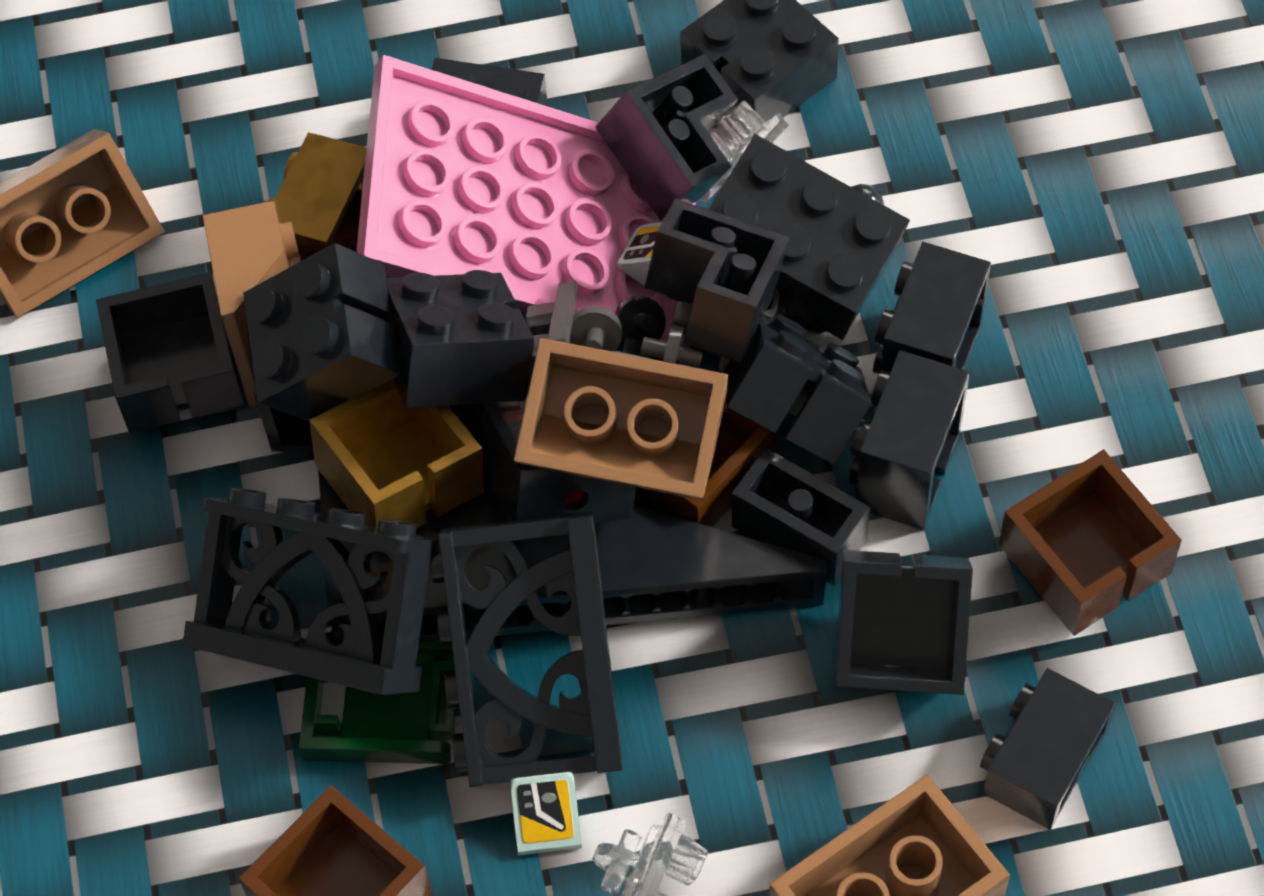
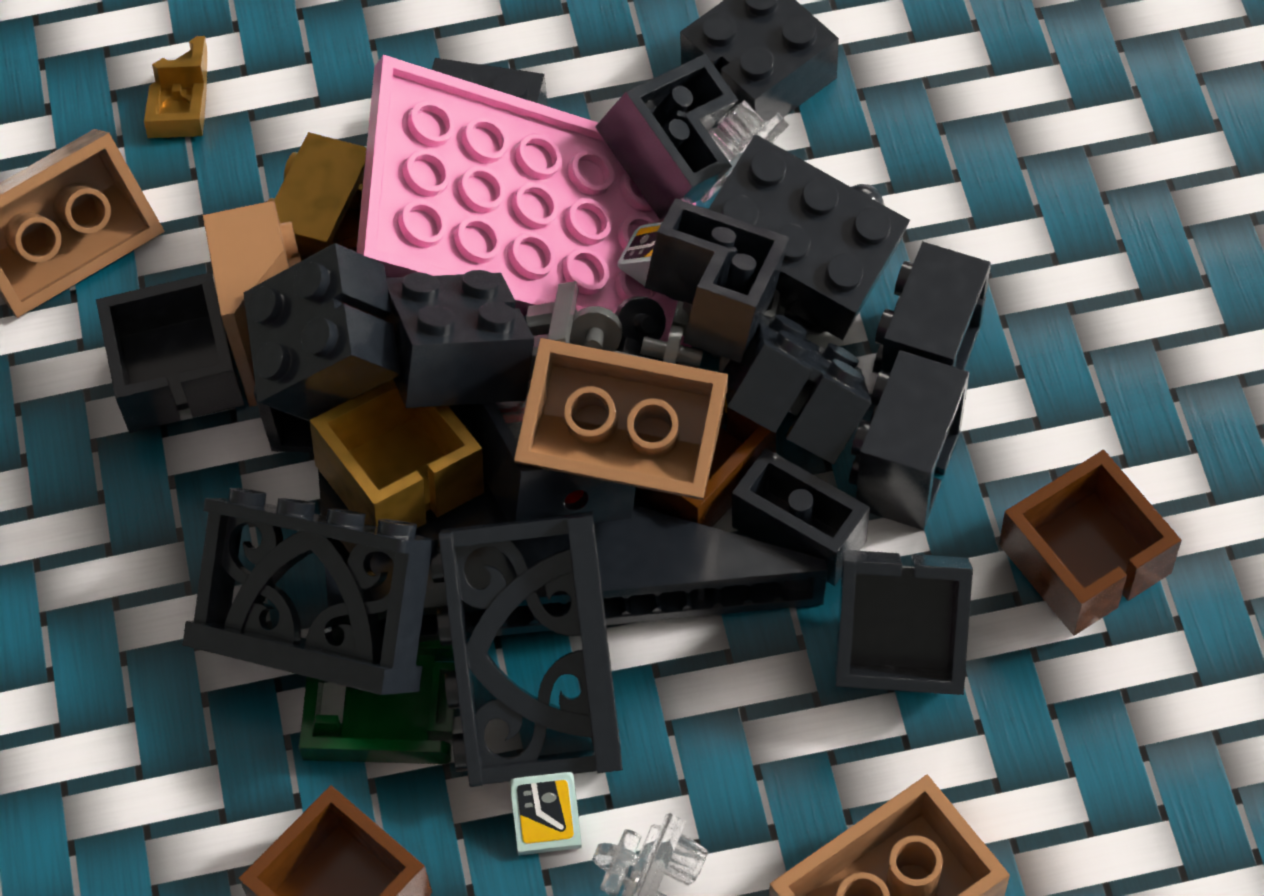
(179, 94): none -> pearl gold slope
(1046, 747): black brick -> none

